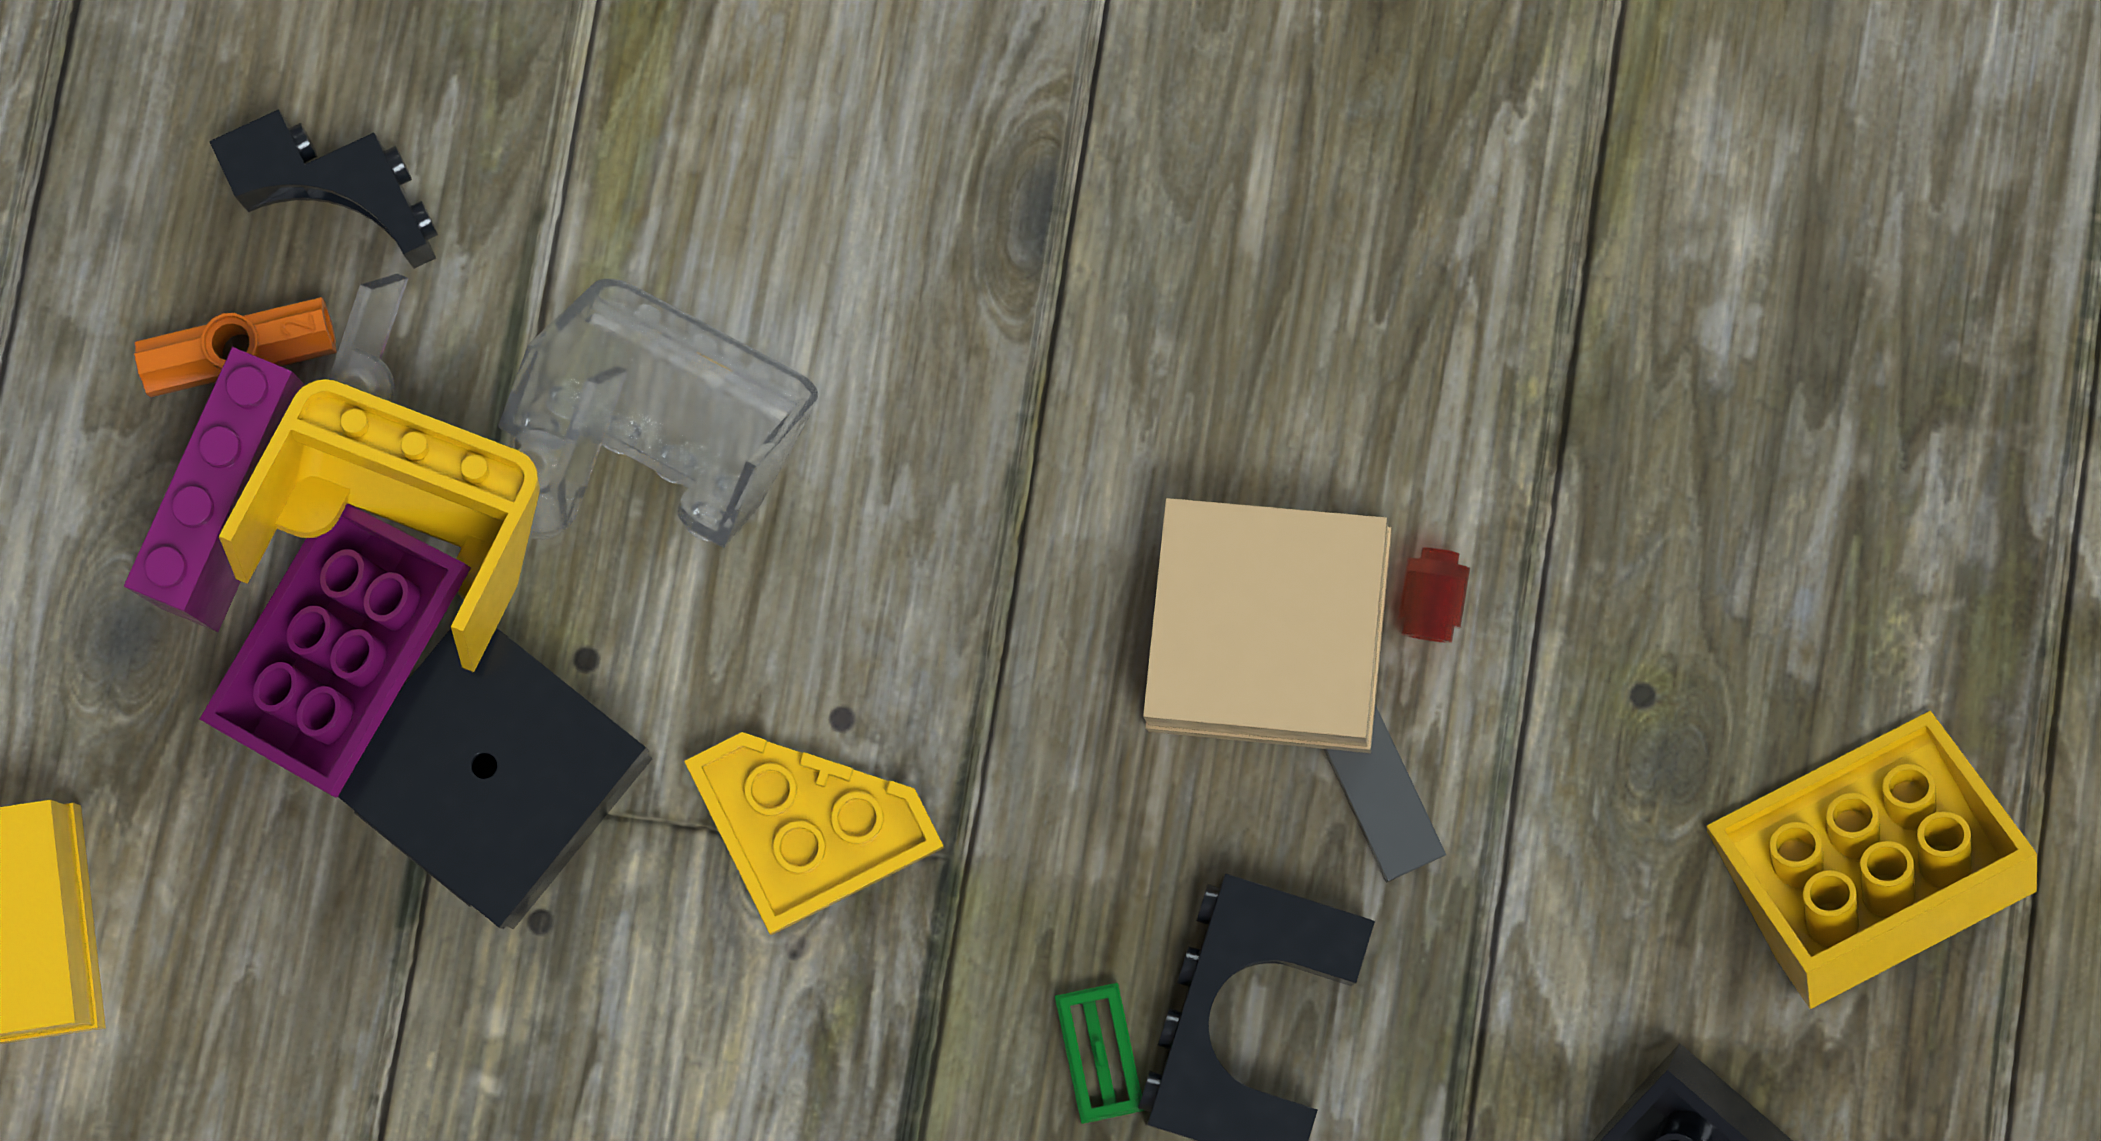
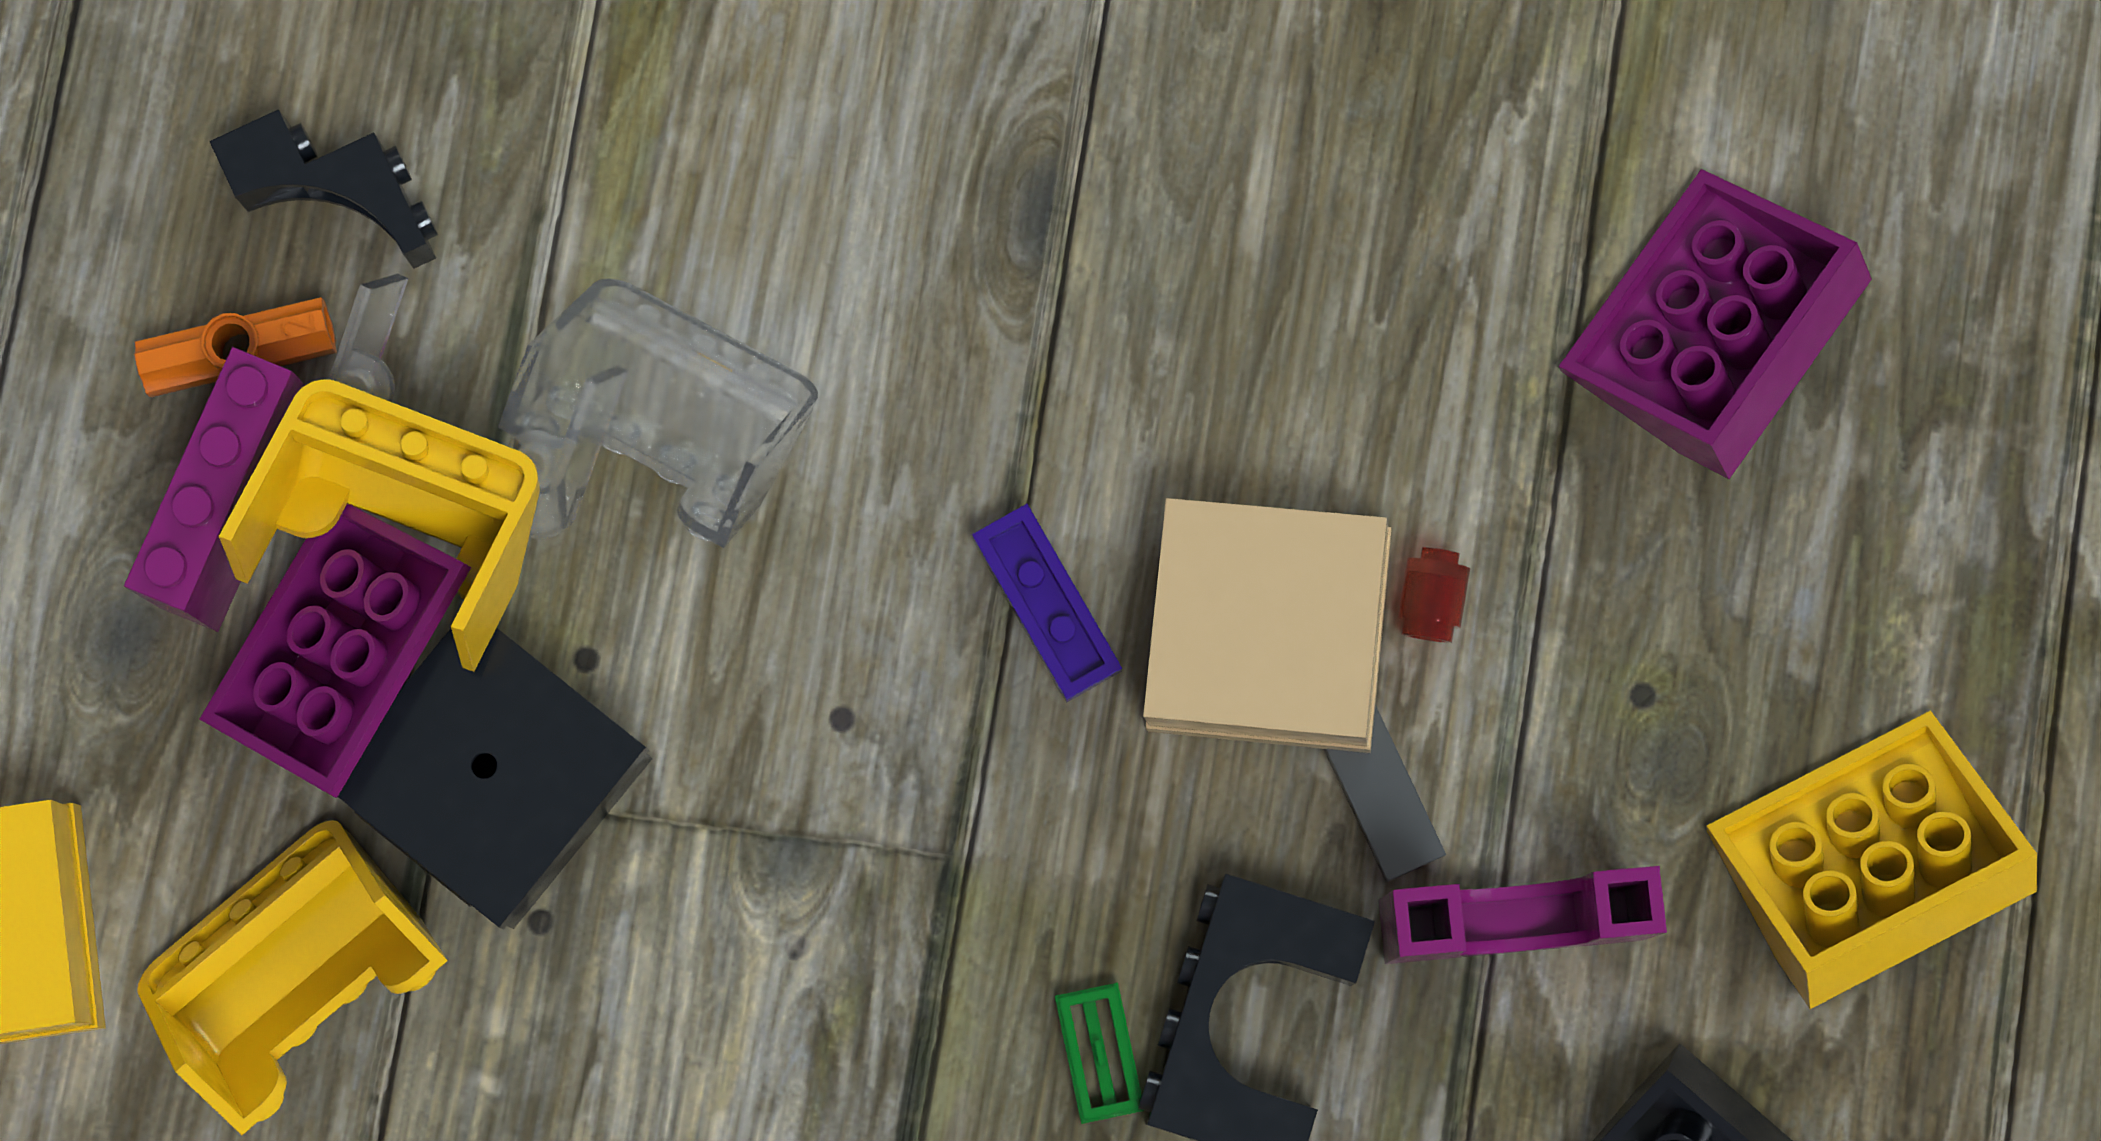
(278, 966): none -> yellow windscreen
(807, 825): yellow plate -> none
(1046, 603): none -> dark purple plate
(1522, 918): none -> magenta arch
(1718, 321): none -> magenta slope

